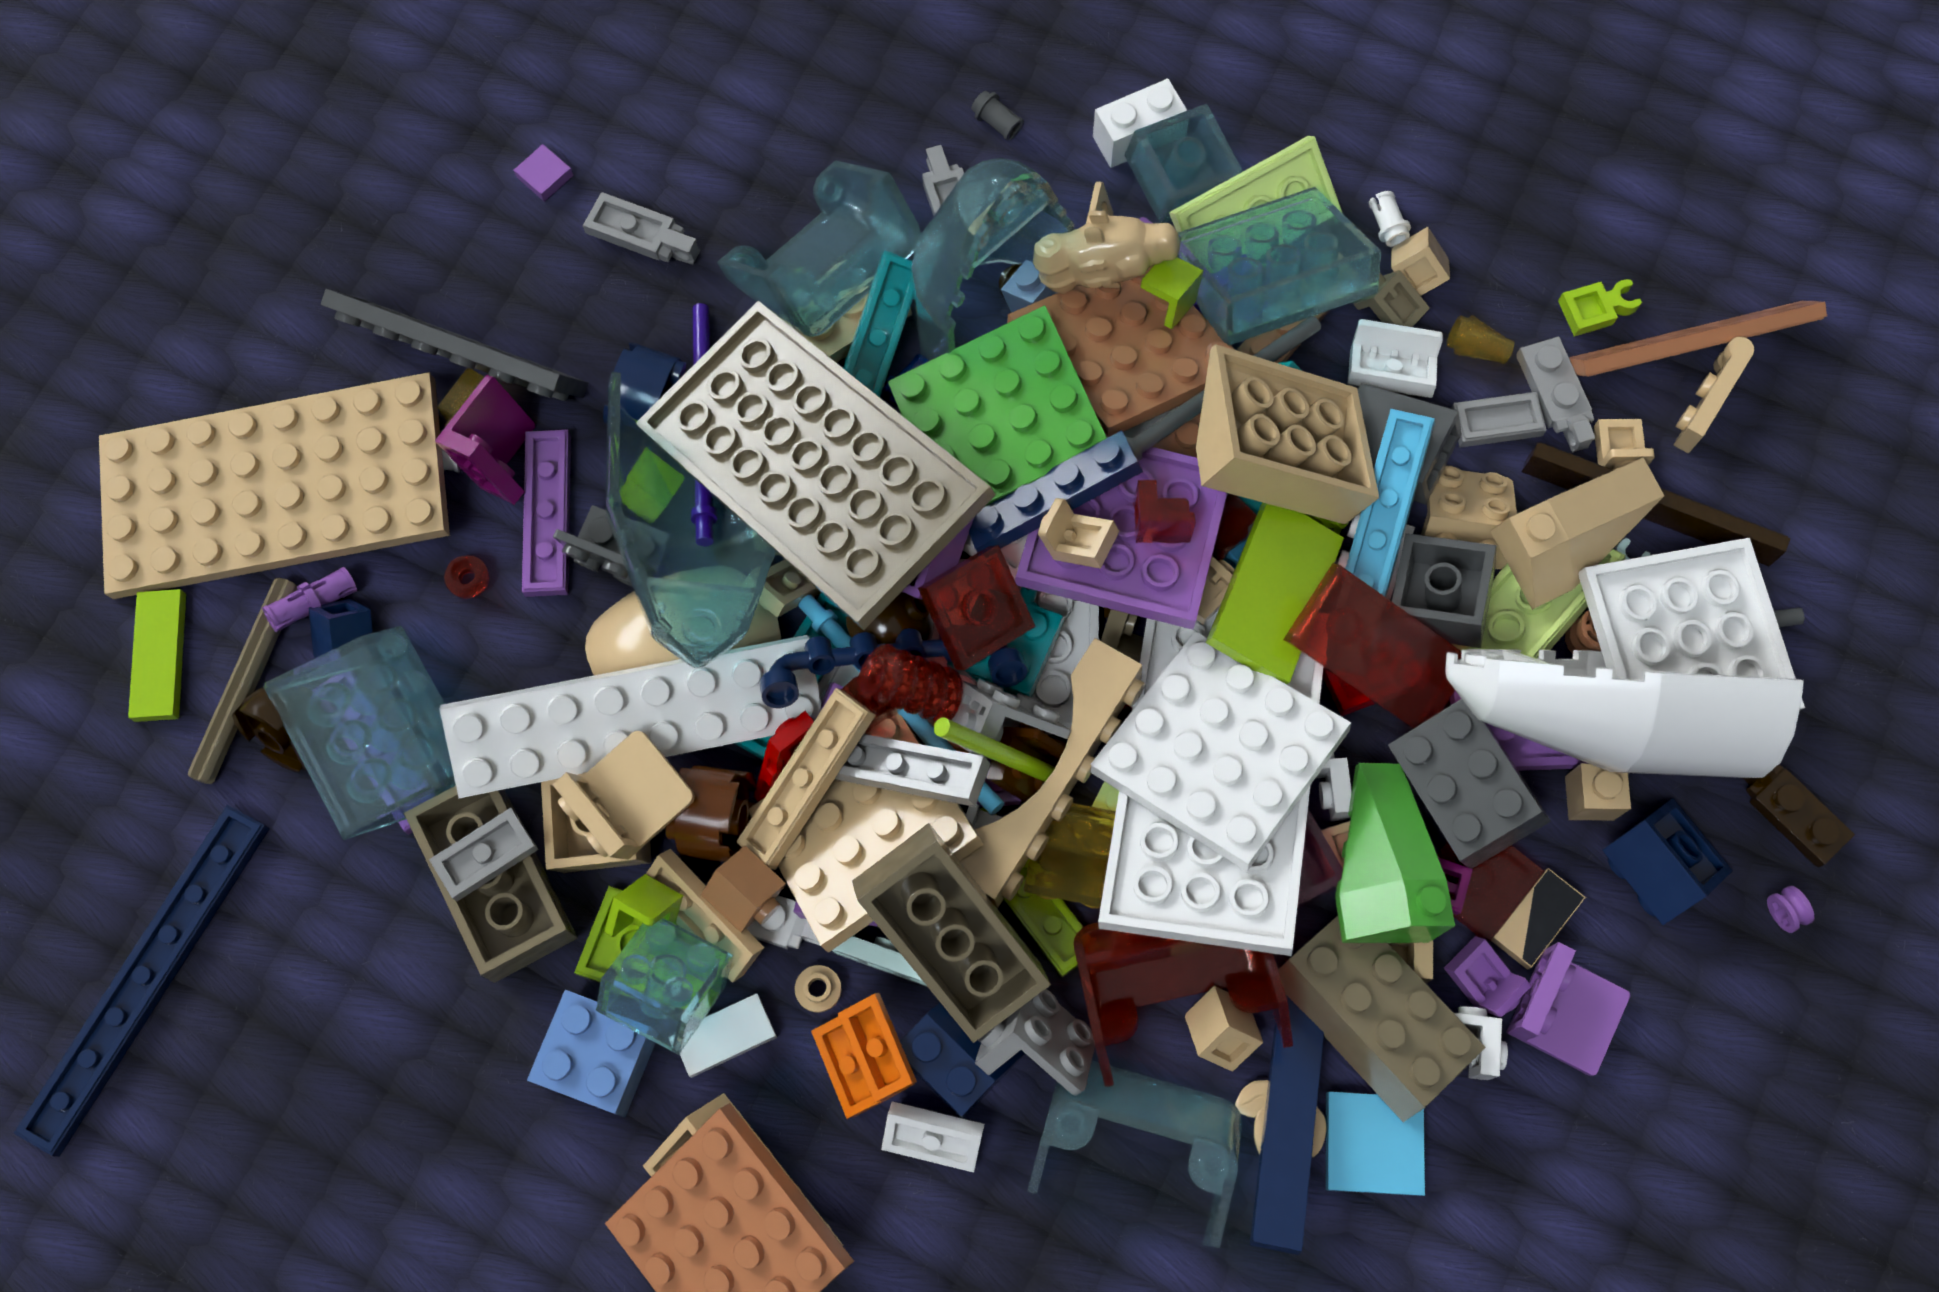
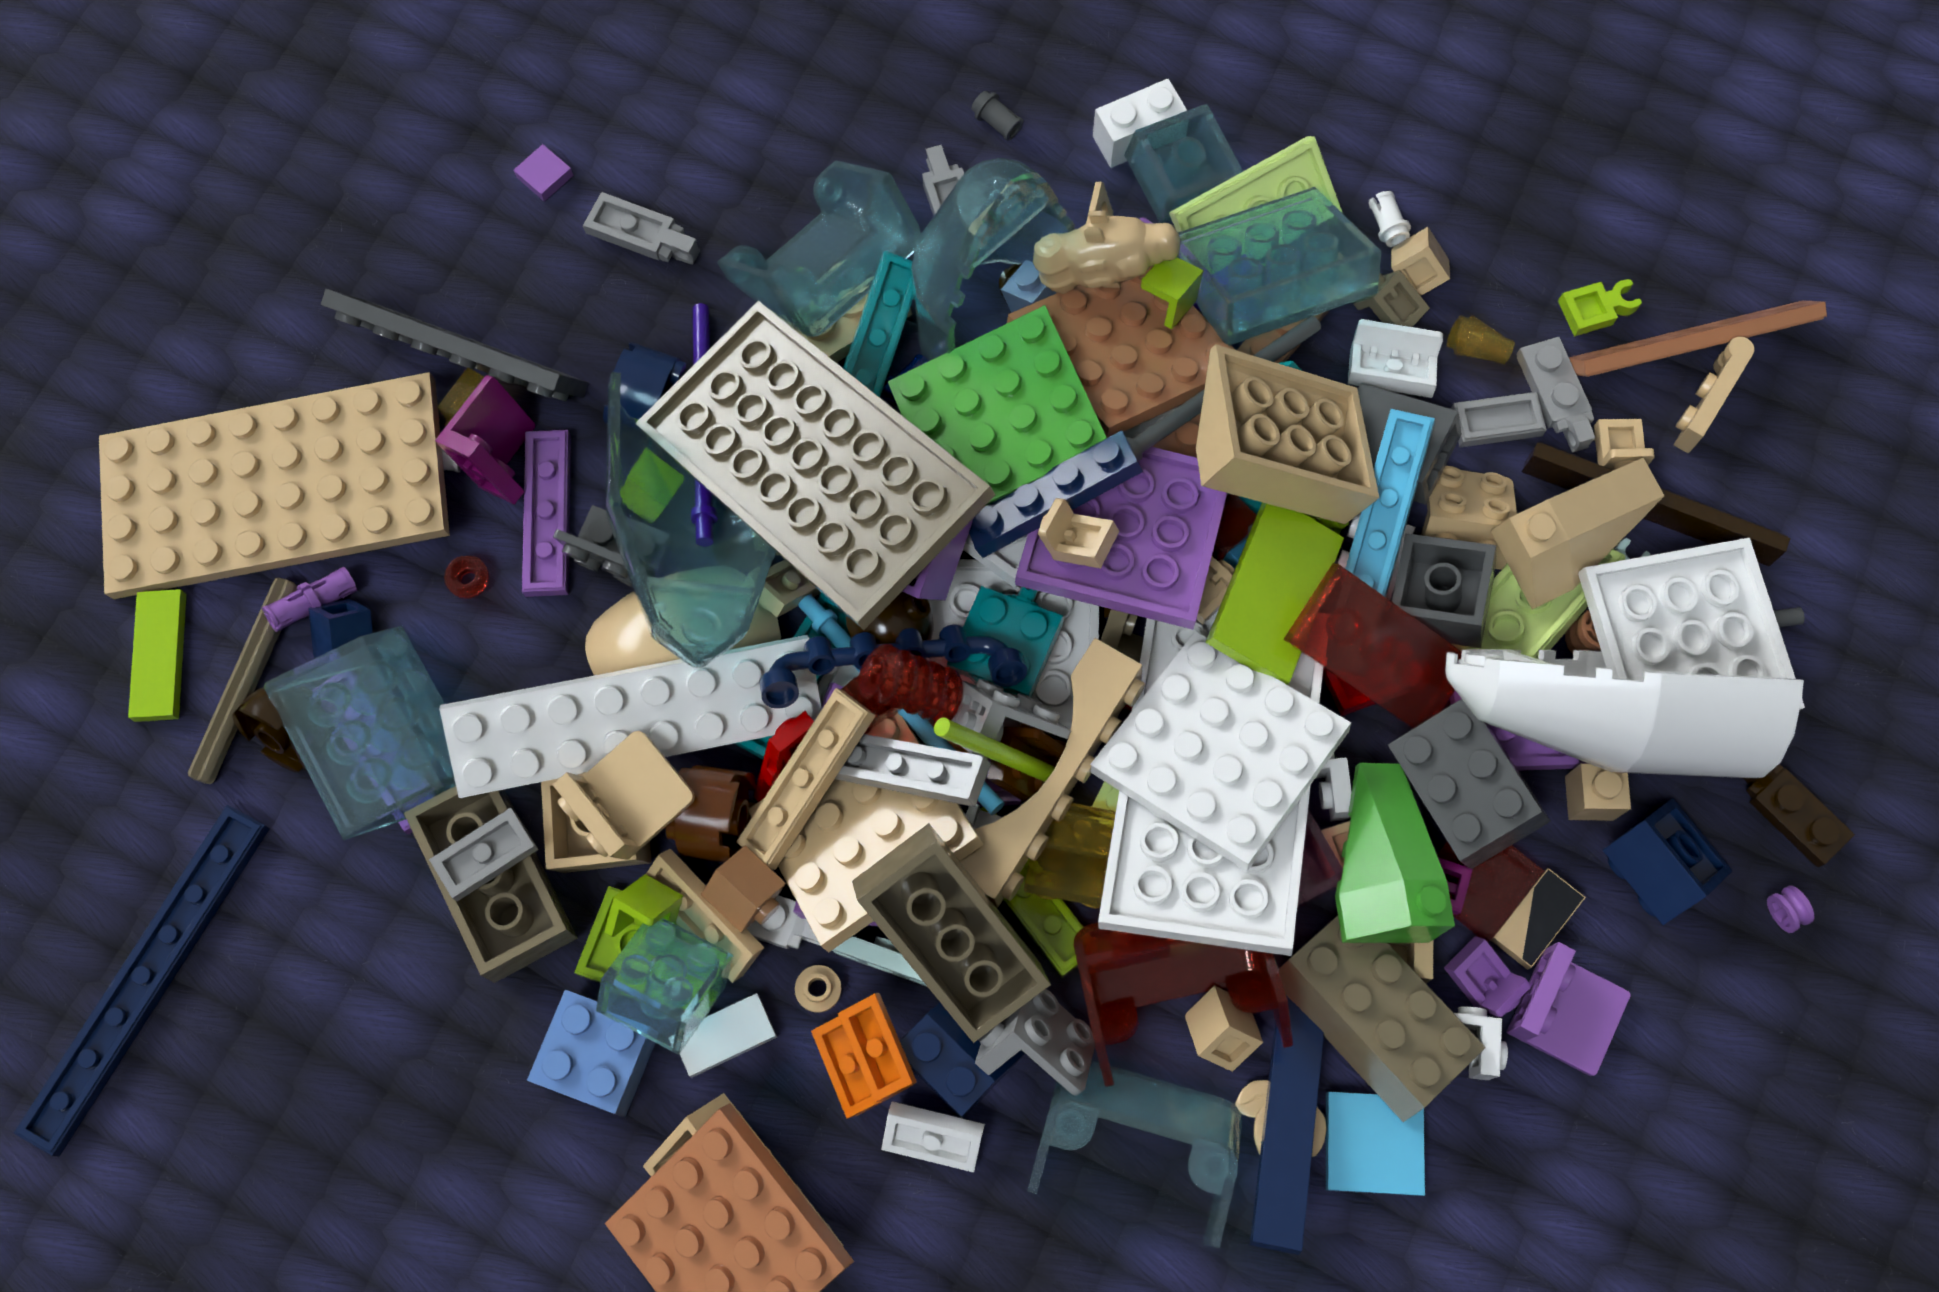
(976, 607): clear red plate -> none
(1161, 518): clear red panel -> none

